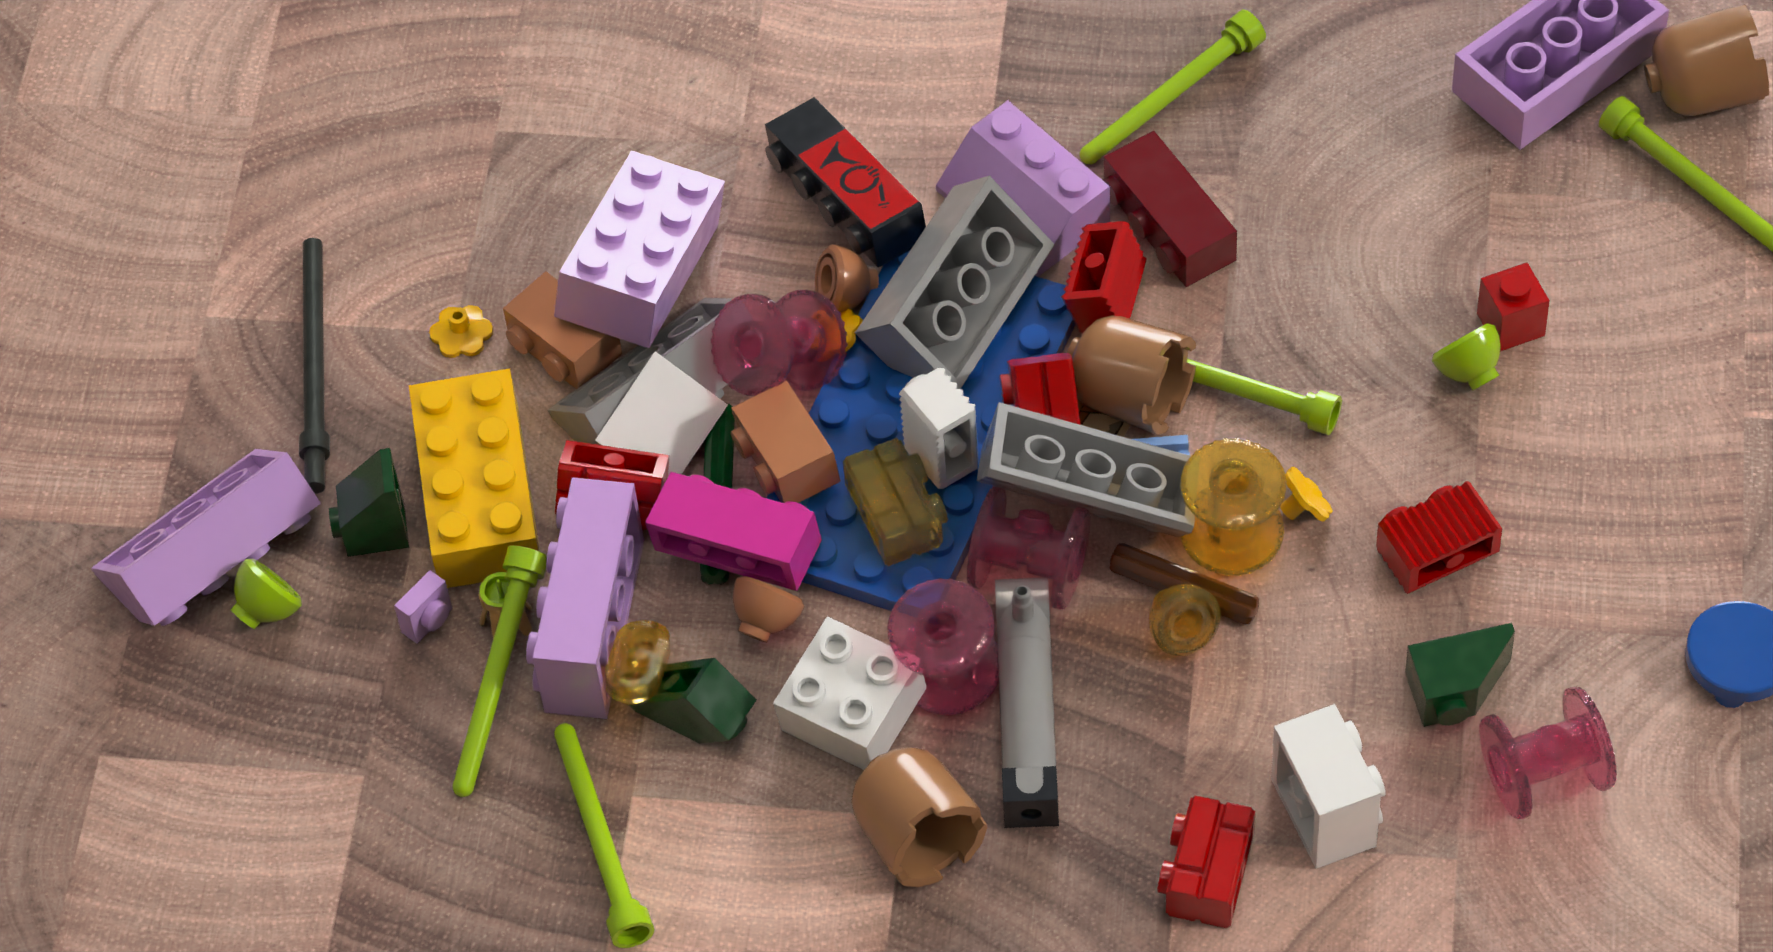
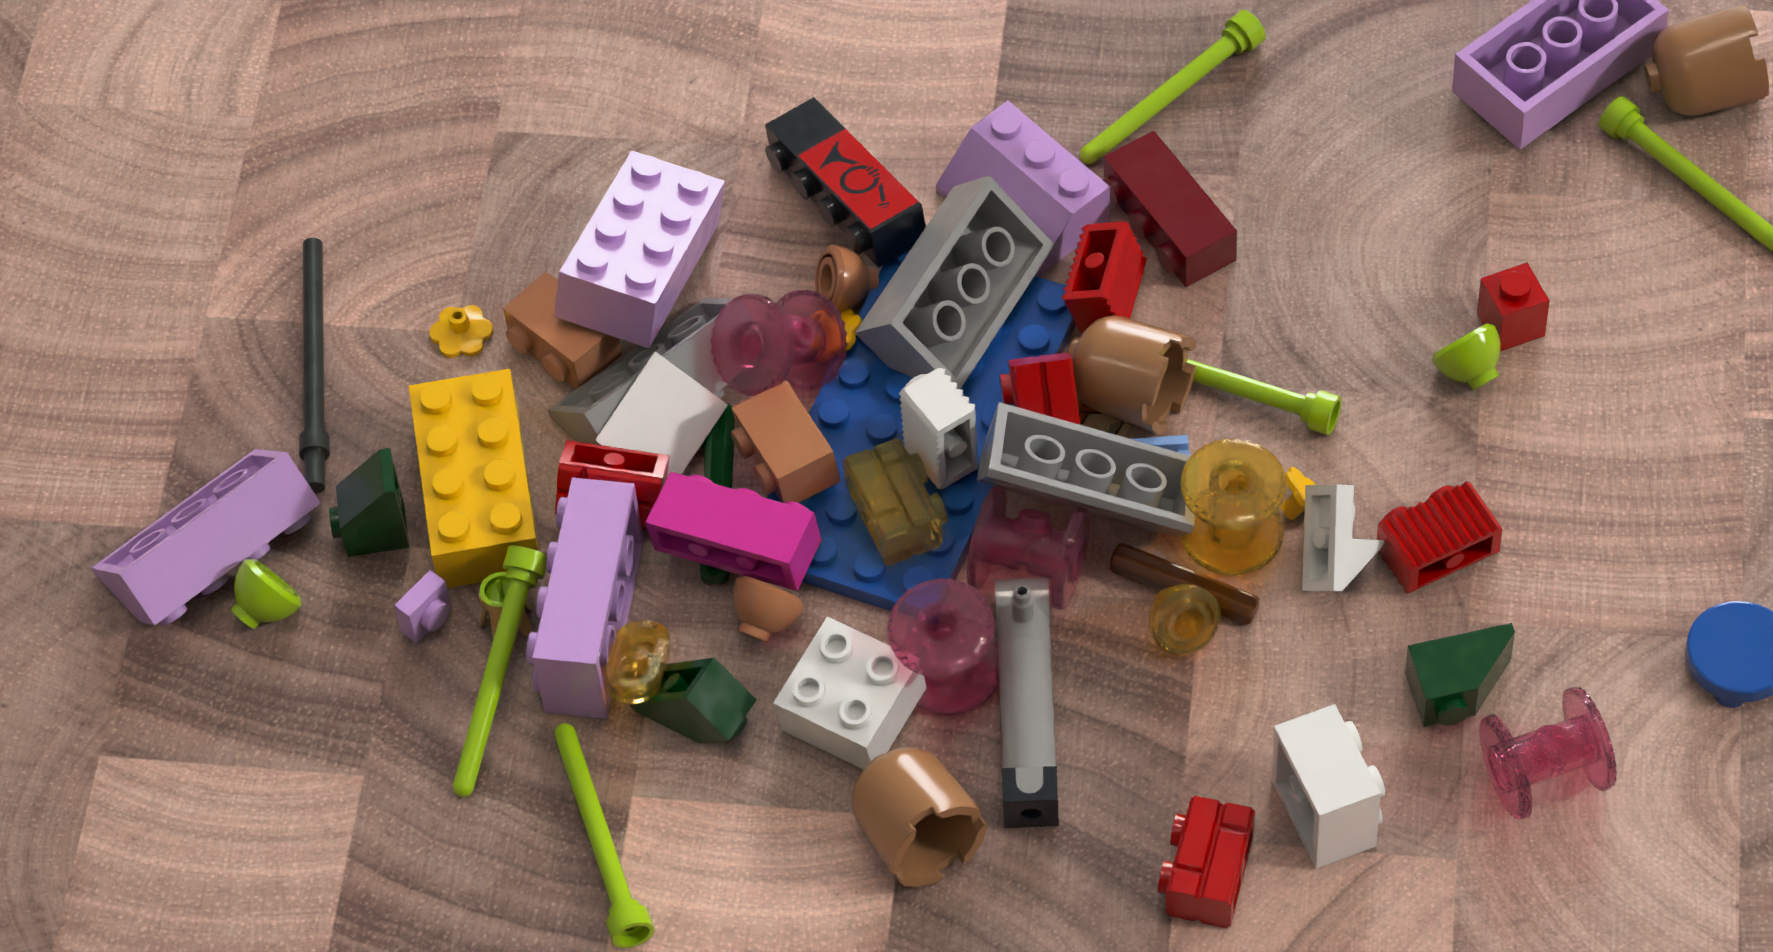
(1329, 550): none -> white slope

